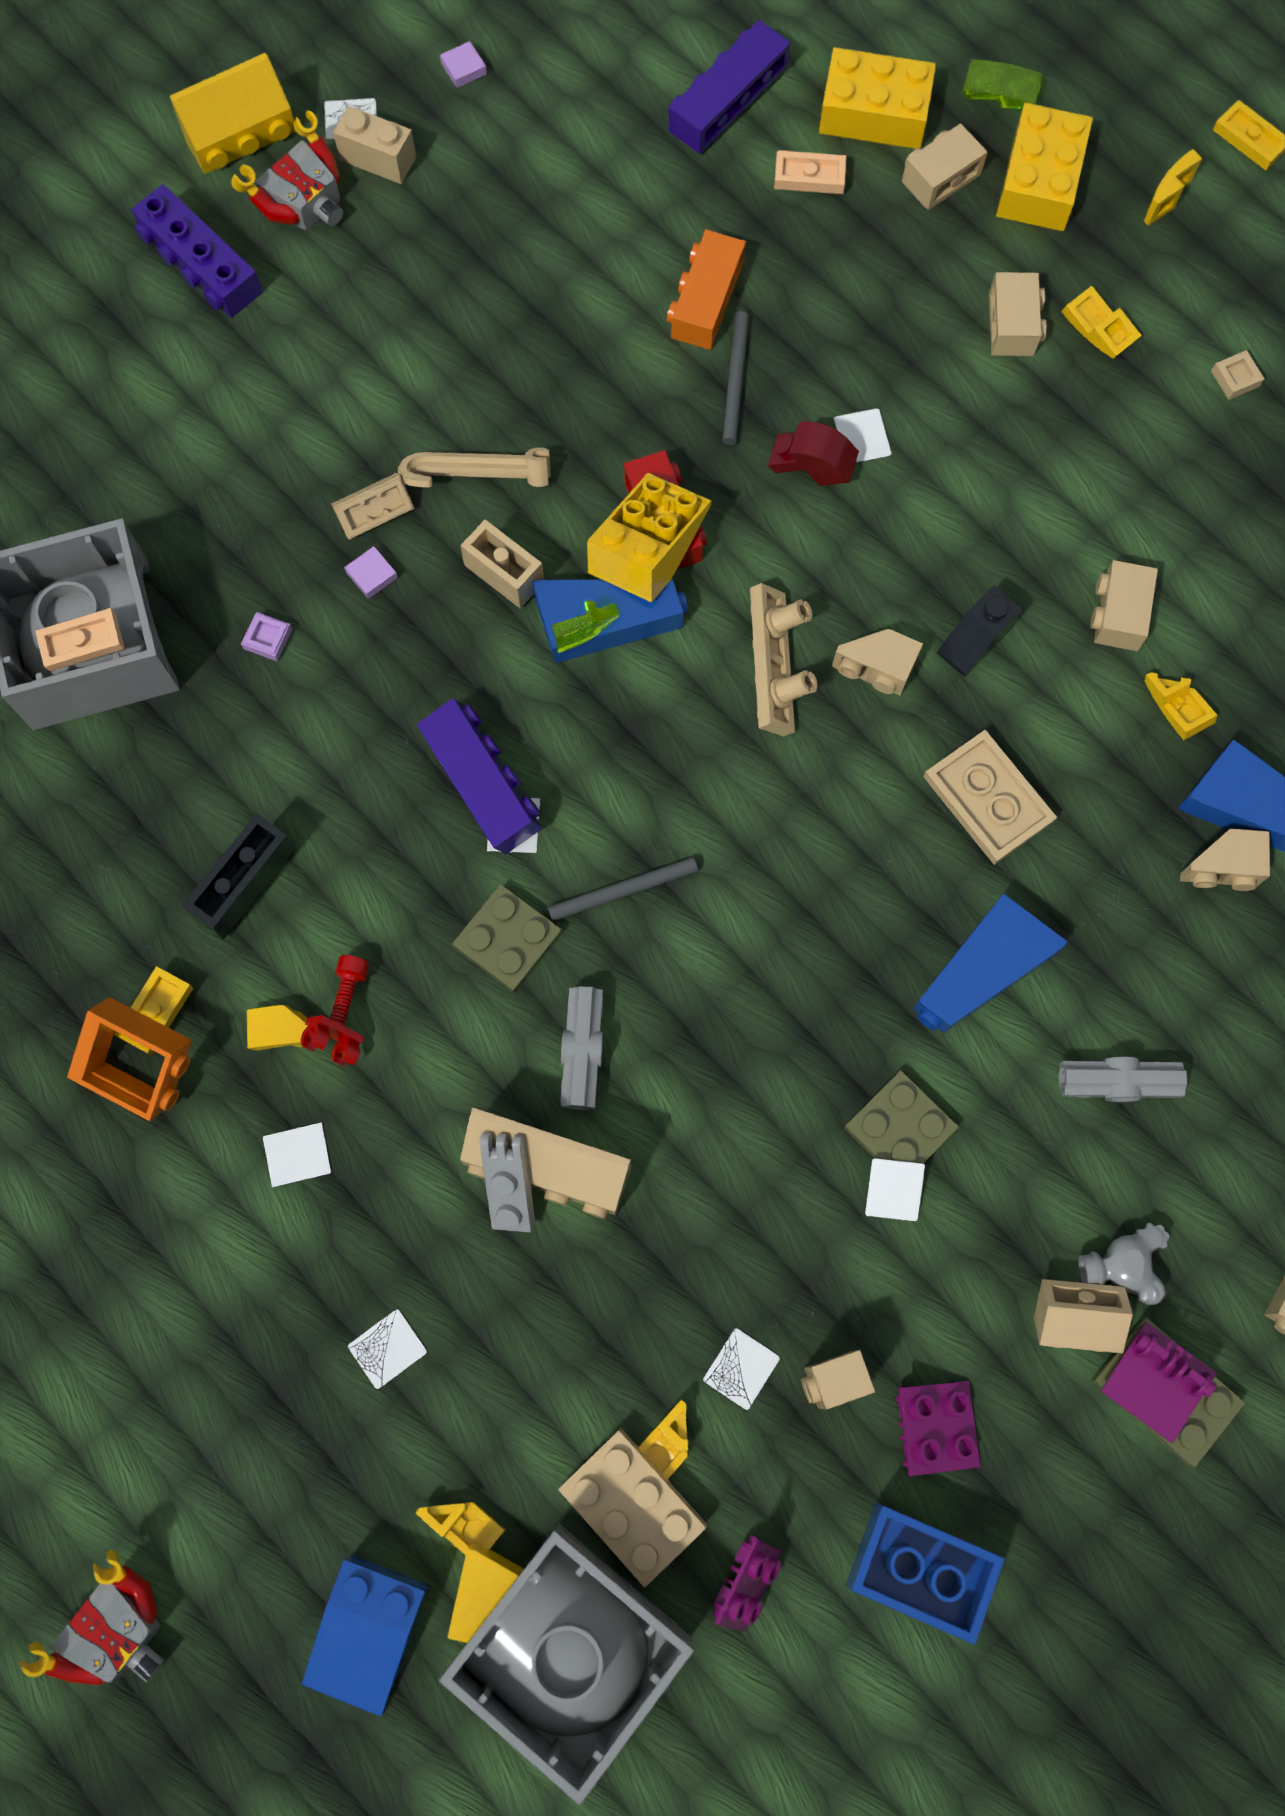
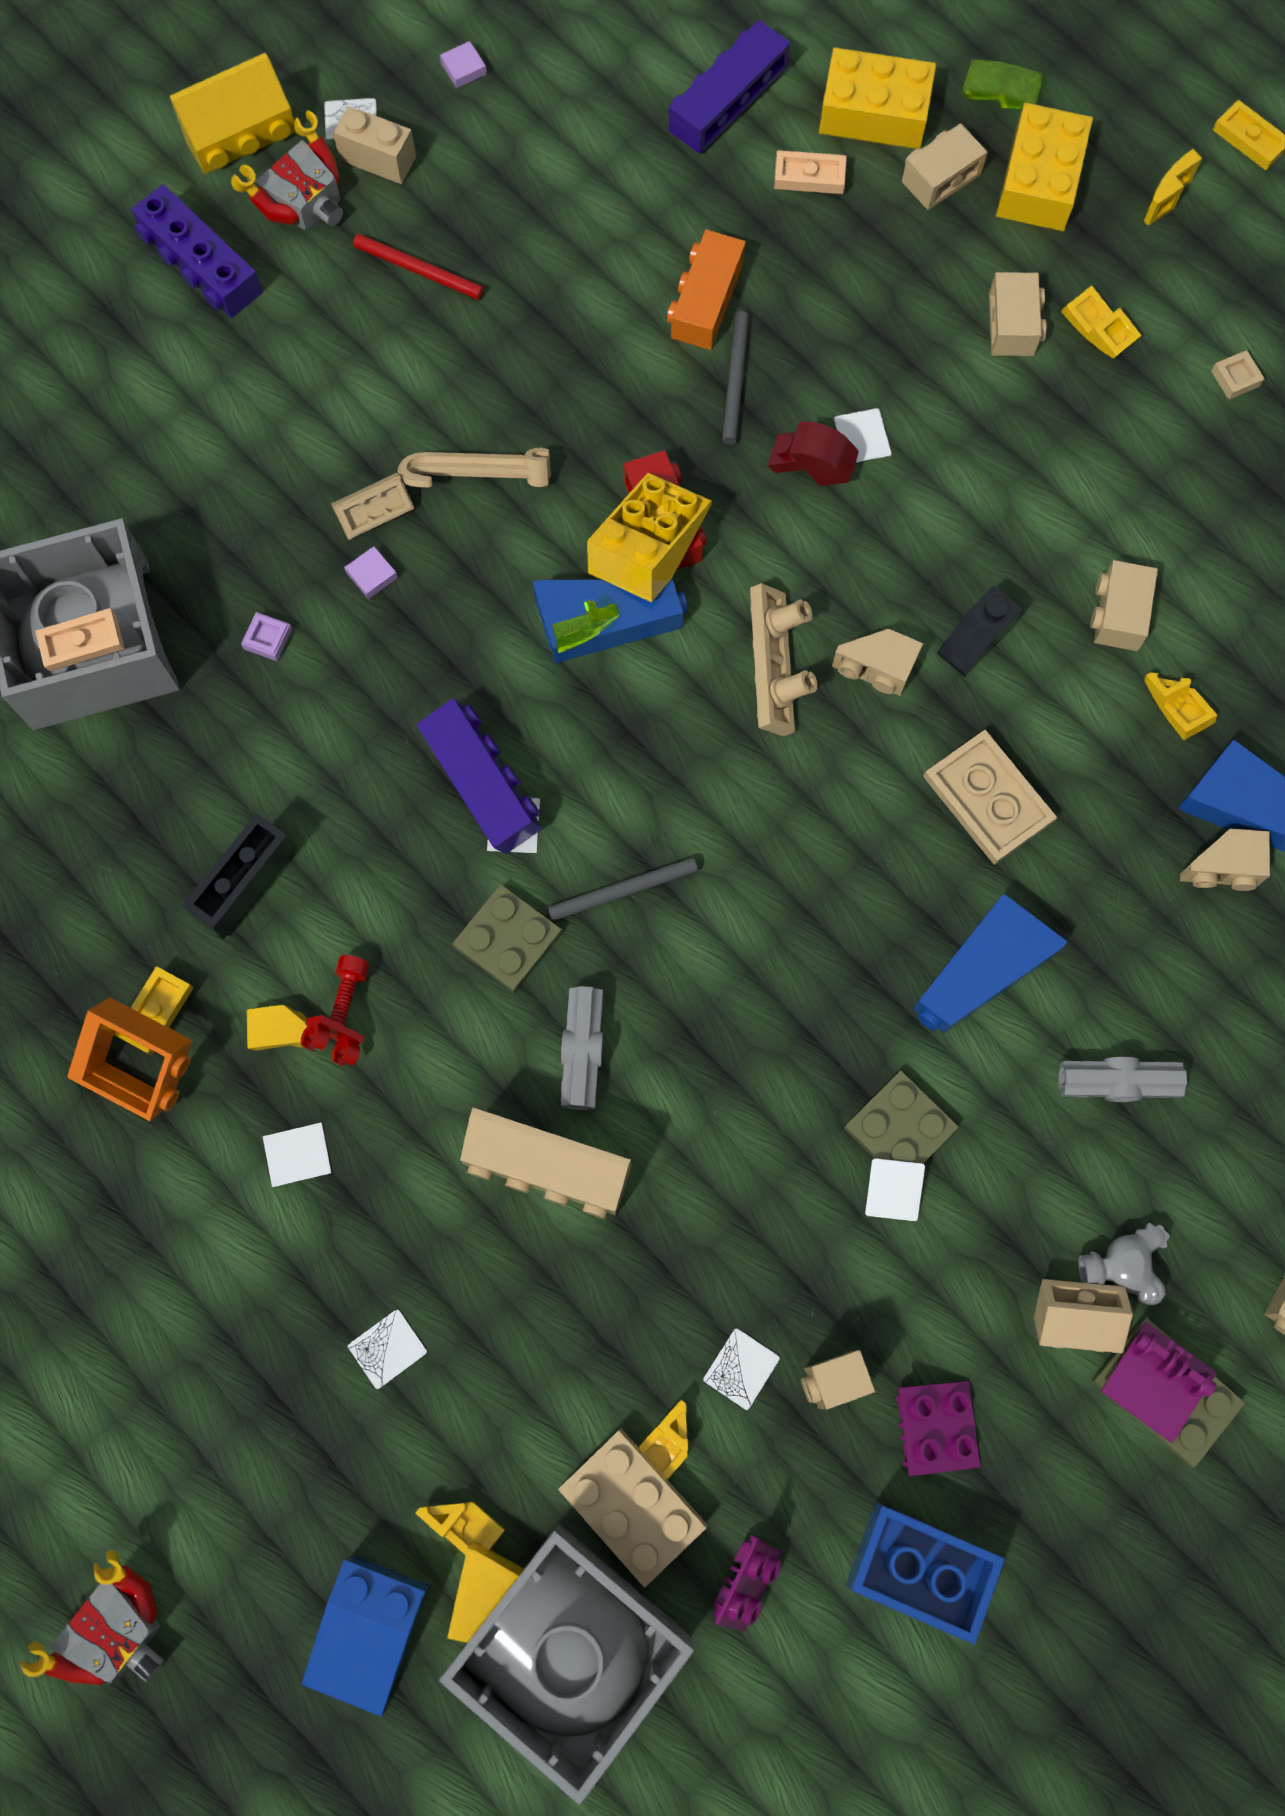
(418, 266): none -> red bar
(501, 563): tan brick -> none
(507, 1182): light grey hinge -> none

